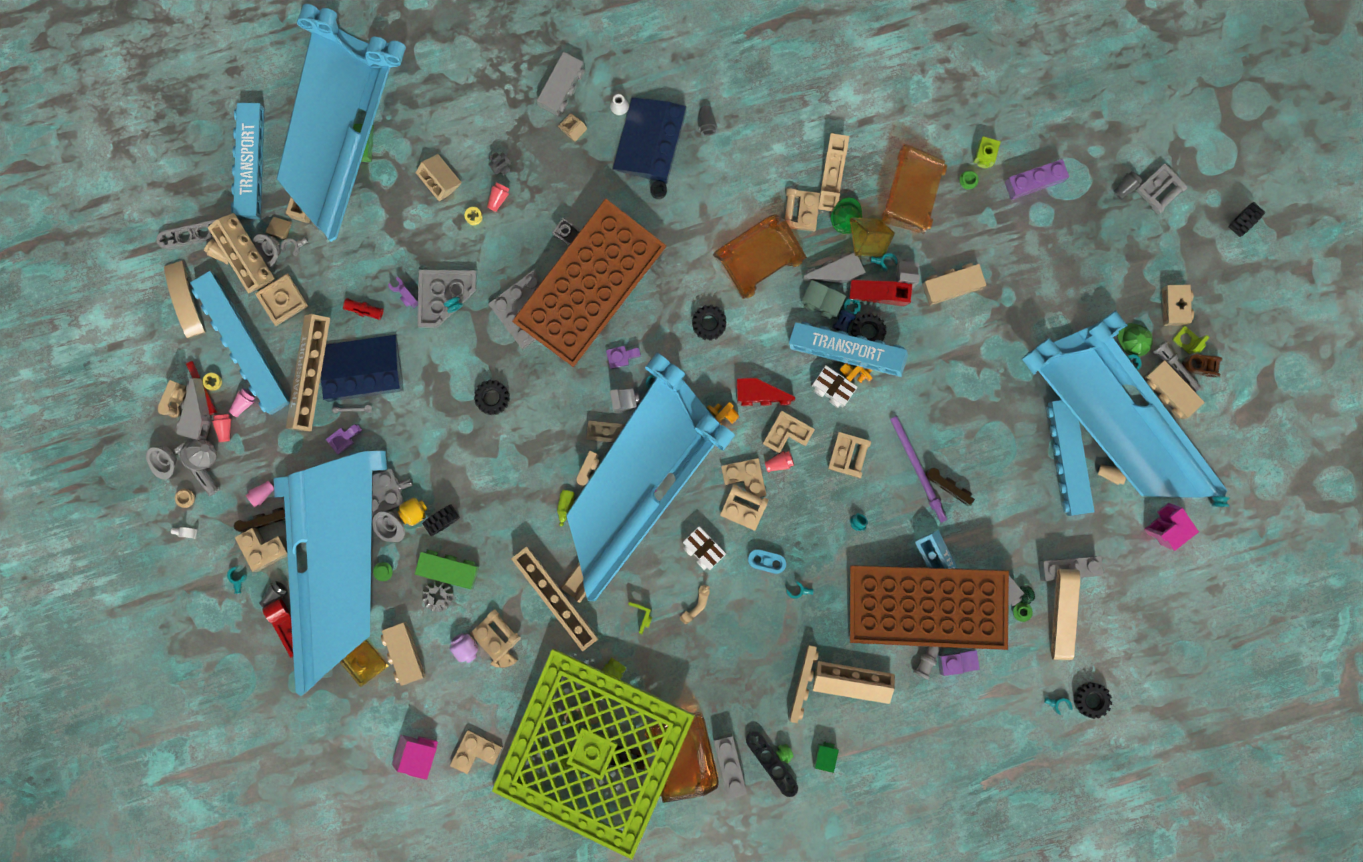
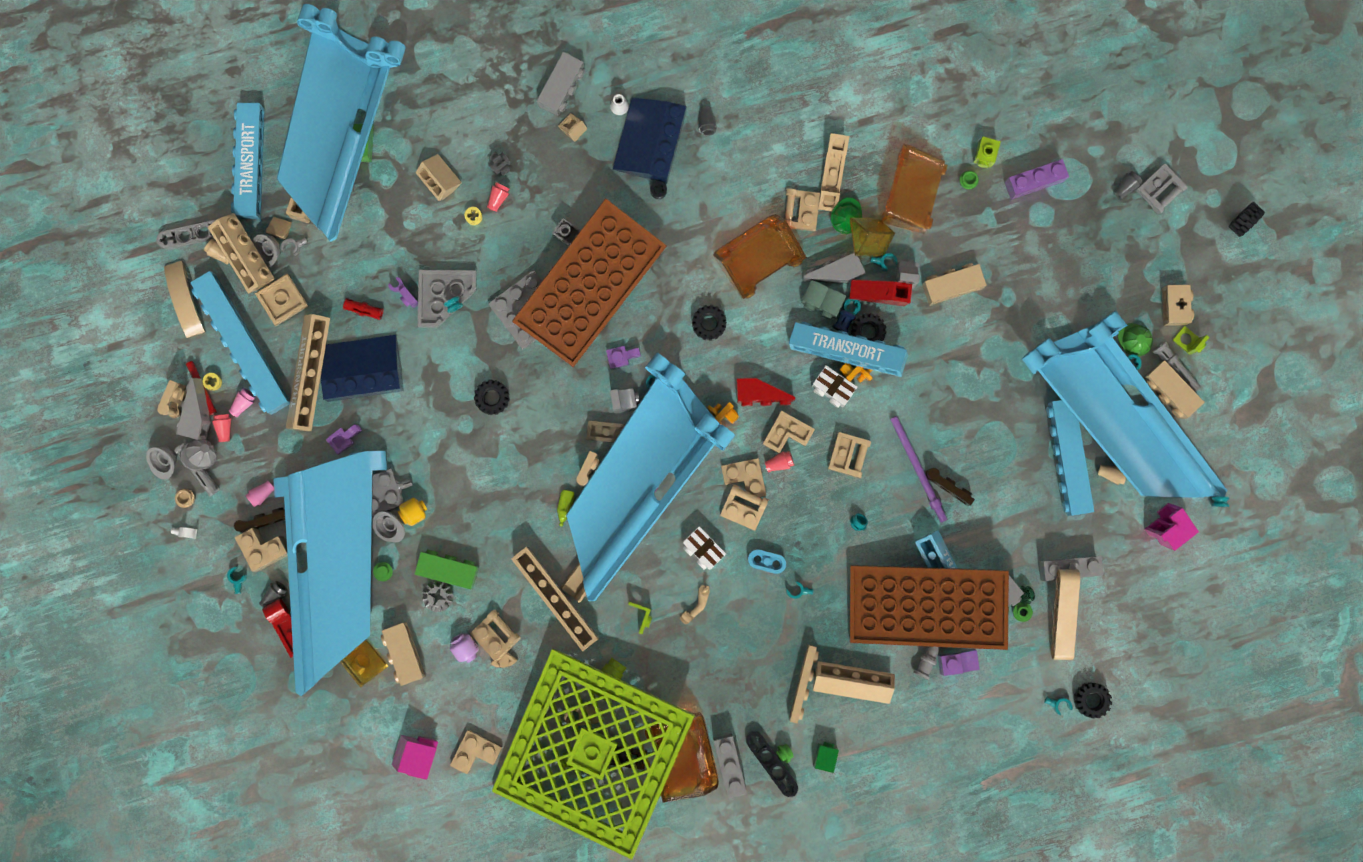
(367, 408): light grey hinge -> none
(441, 520): black tyre -> none
(1206, 365): reddish brown piece -> none

